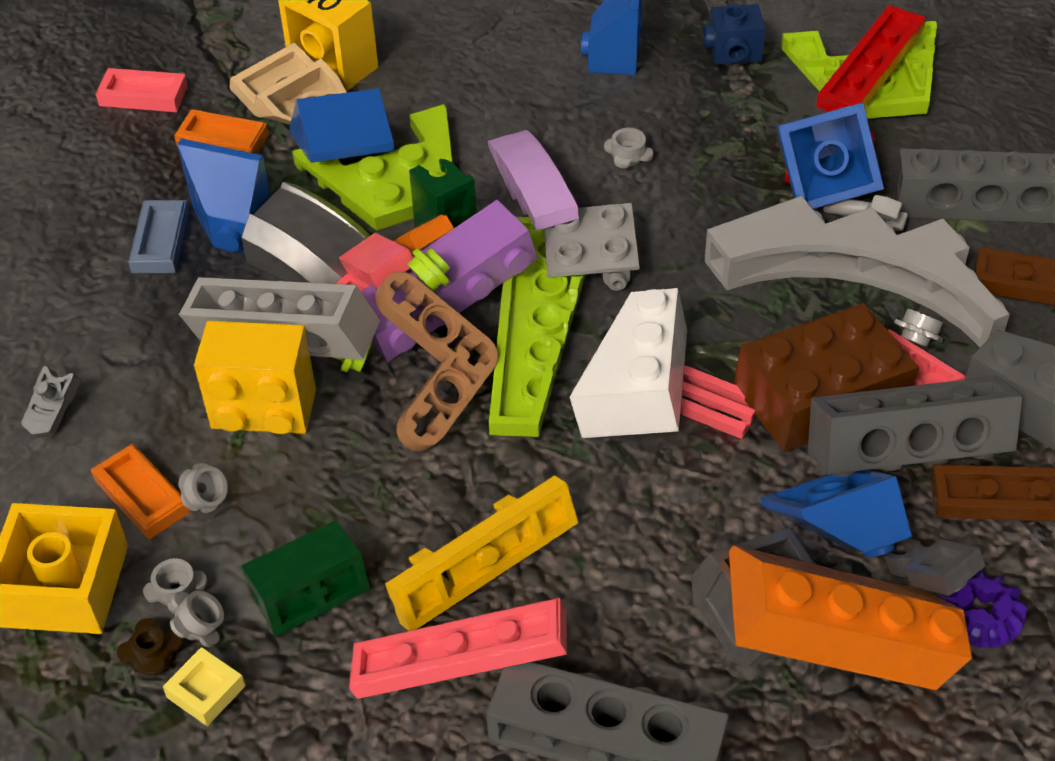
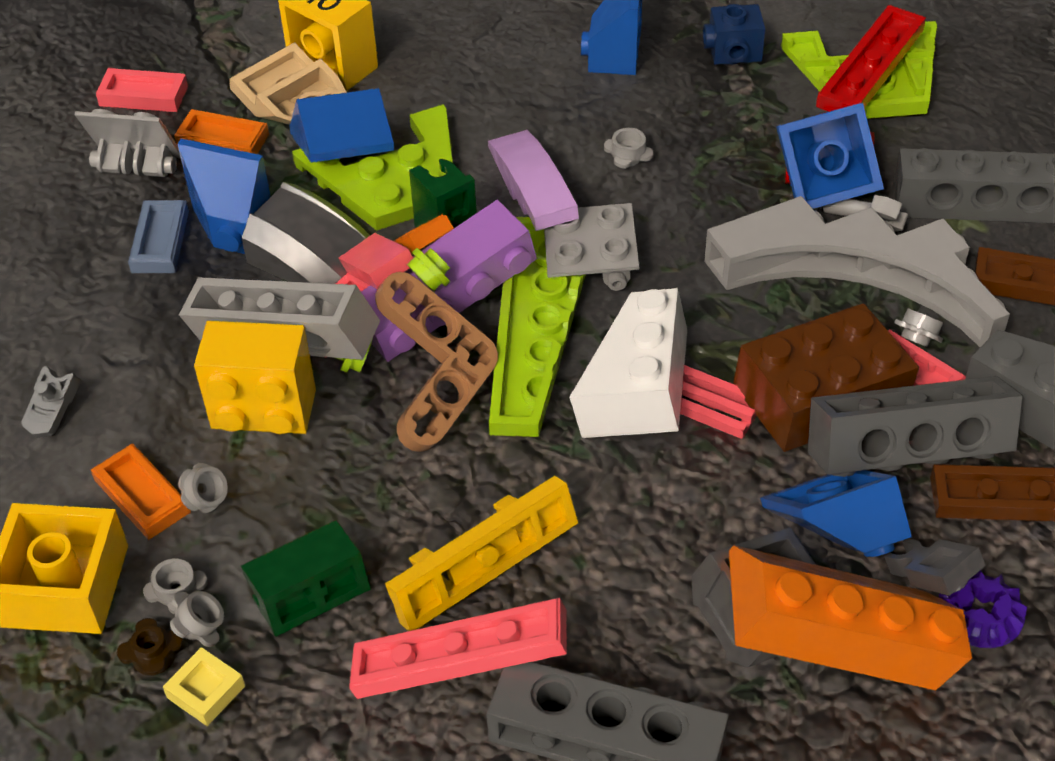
(130, 143): none -> light grey hinge

